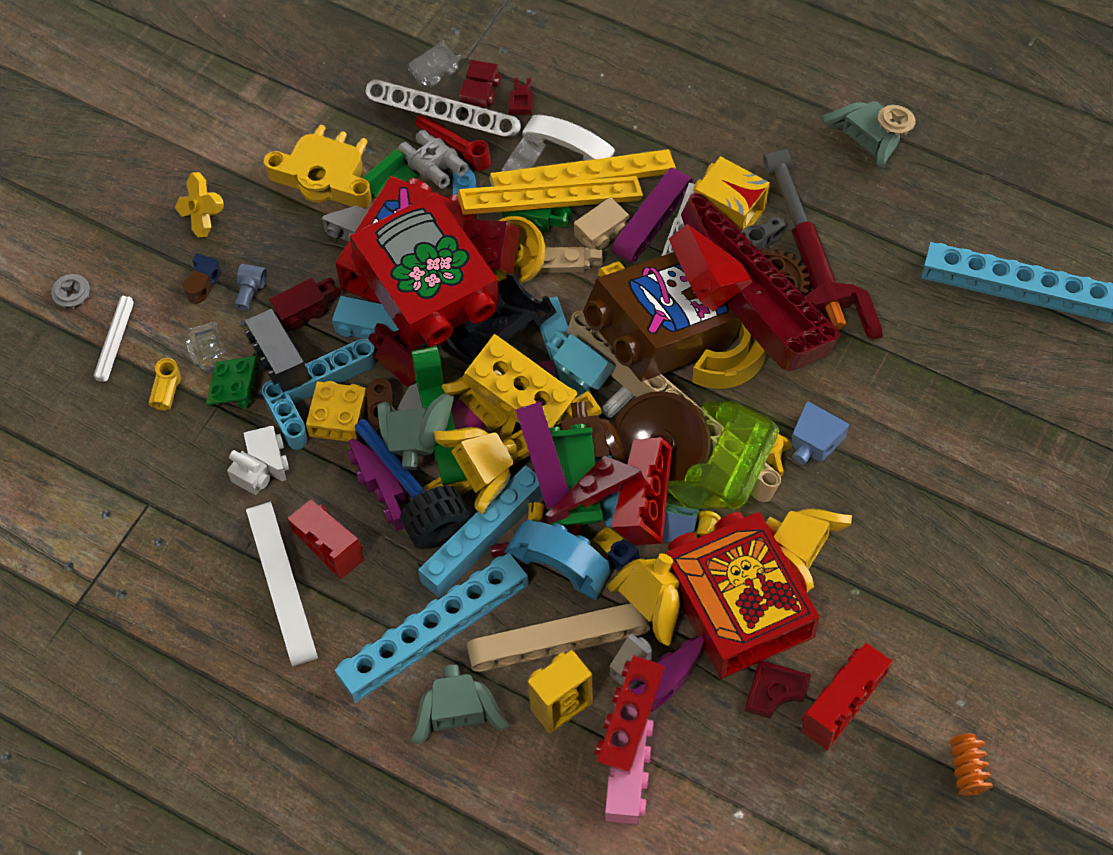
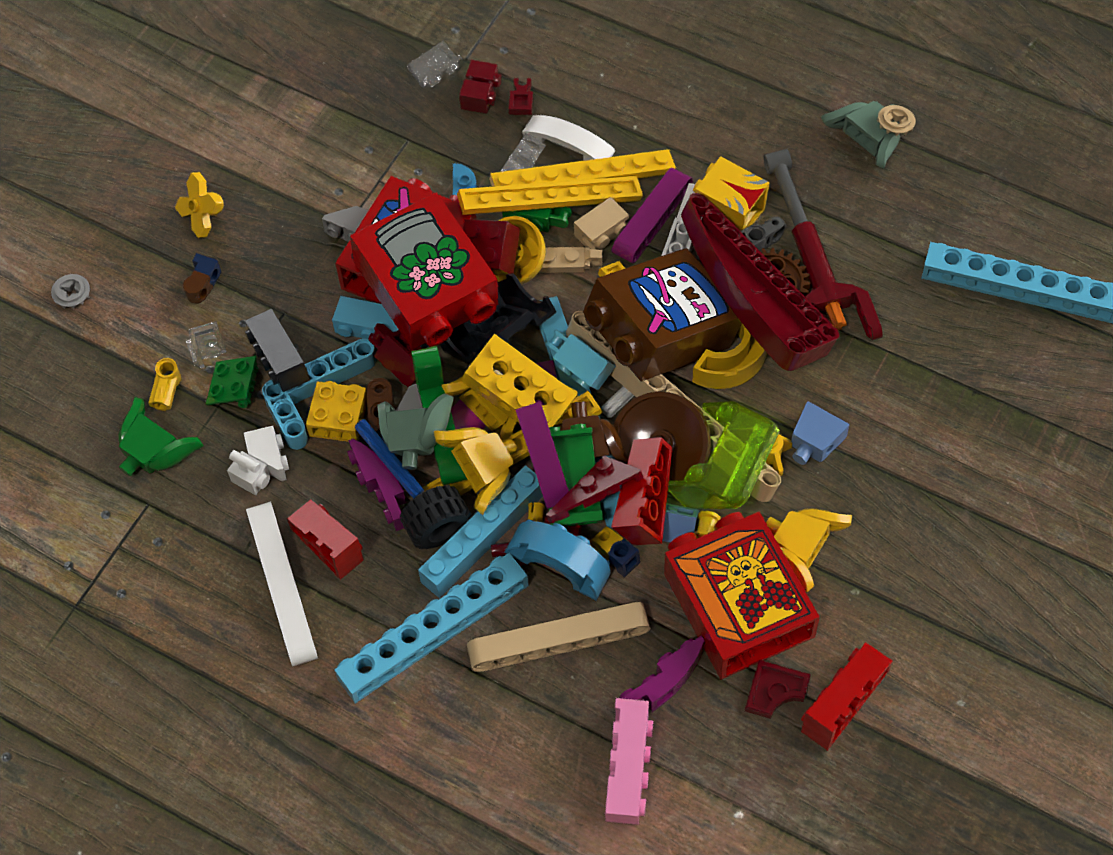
(113, 339): white axle -> none
(150, 445): none -> green torso
(249, 280): sand blue pin -> none
(303, 302): dark red brick -> none
(324, 159): yellow piece -> none
(393, 166): green panel -> none
(432, 105): white beam -> none
(433, 159): light grey pin -> none
(456, 703): sand green torso -> none
(475, 152): red axle -> none
(560, 690): yellow brick -> none
(632, 646): light grey slope -> none
(637, 670): red brick -> none
(652, 592): yellow torso -> none
(708, 268): red wedge -> none
(968, 764): orange piece -> none

